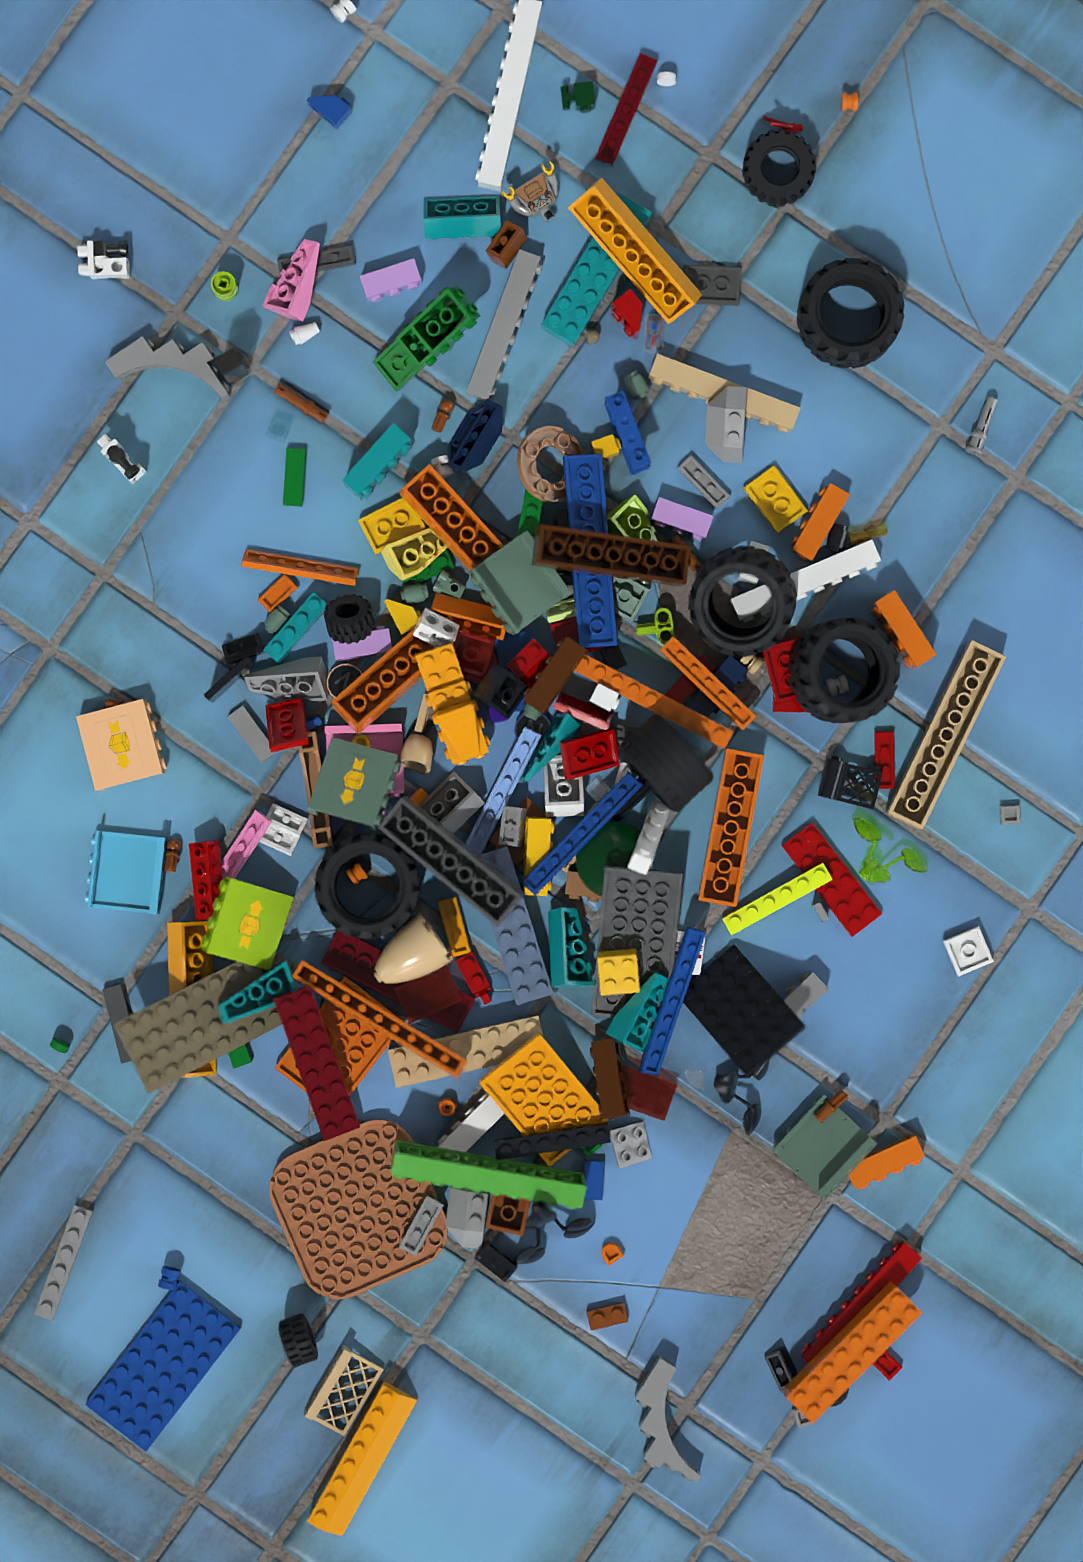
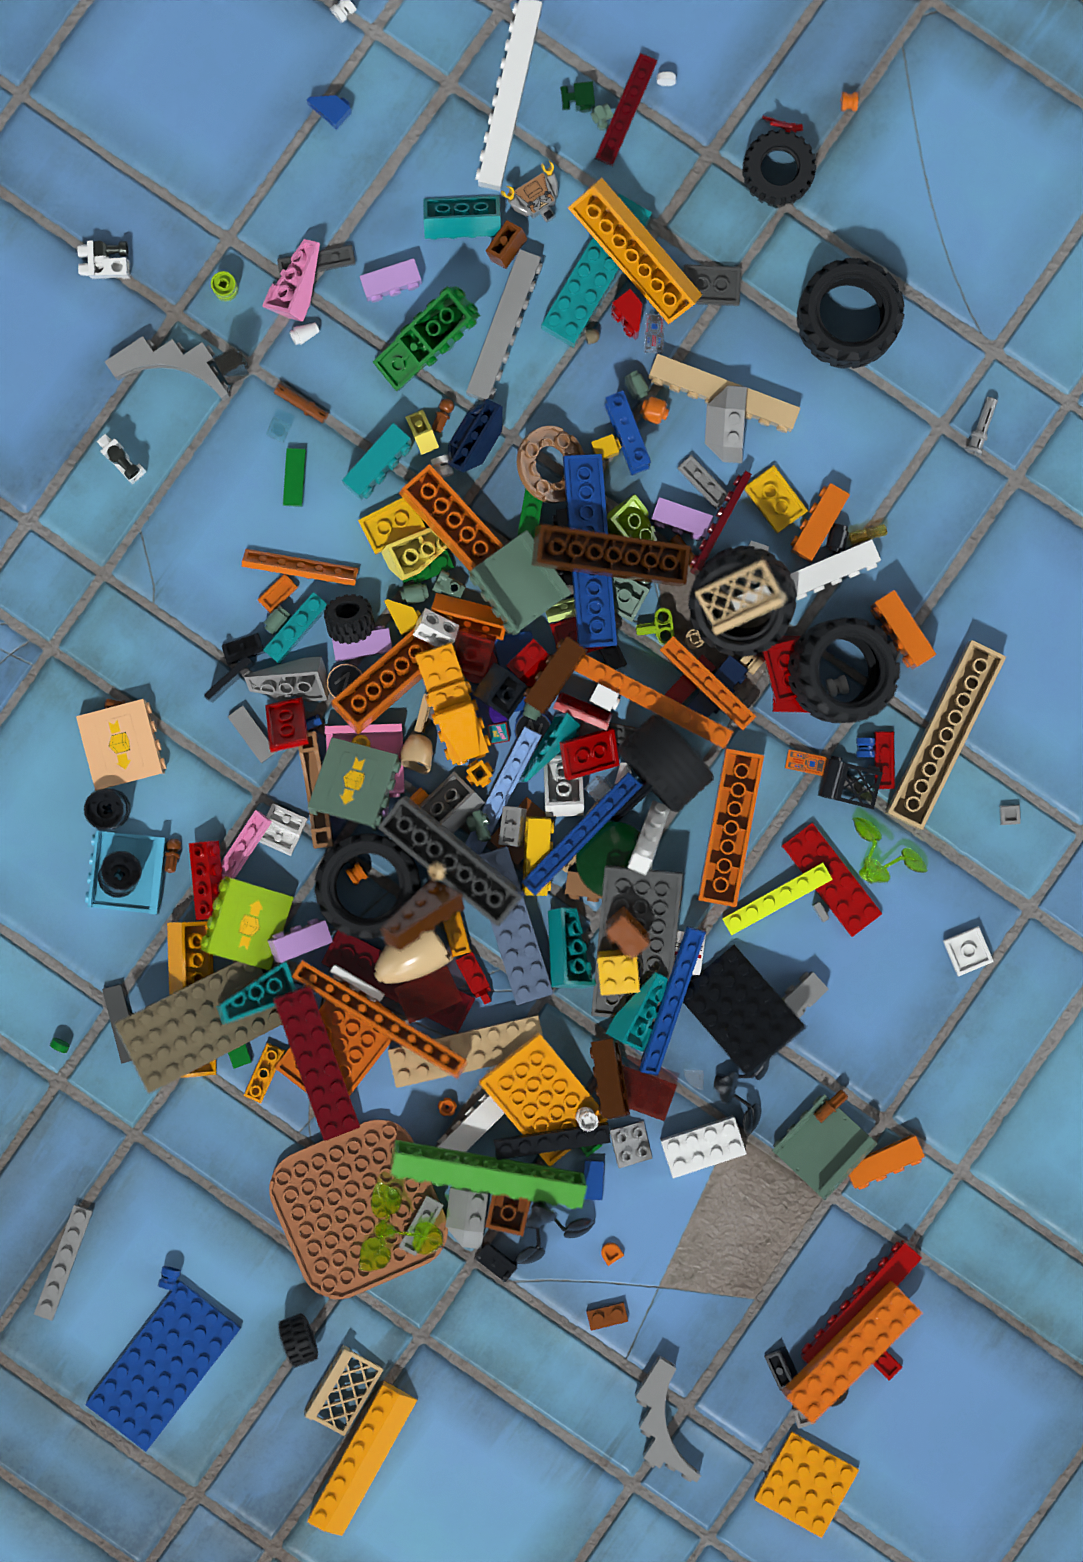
(98, 814): none -> black wheel
(126, 866): none -> black wheel
(259, 1084): none -> light orange tile
(299, 940): none -> lavender brick
(356, 983): none -> white plate
(373, 1253): none -> clear neon green plant
(421, 914): none -> reddish brown wedge
(422, 432): none -> light yellow slope
(436, 871): none -> tan plate
(476, 766): none -> light orange brick
(479, 823): none -> sand green plate
(498, 733): none -> tile
(588, 1122): none -> white wheel
(600, 115): none -> sand green plate
(627, 933): none -> dark orange brick
(654, 410): none -> orange head
(691, 641): none -> tan wheel
(703, 1146): none -> white brick
(716, 528): none -> dark red plate
(751, 609): none -> tan fence
(805, 762): none -> orange tile
(806, 1484): none -> light orange plate
(865, 752): none -> blue wheel

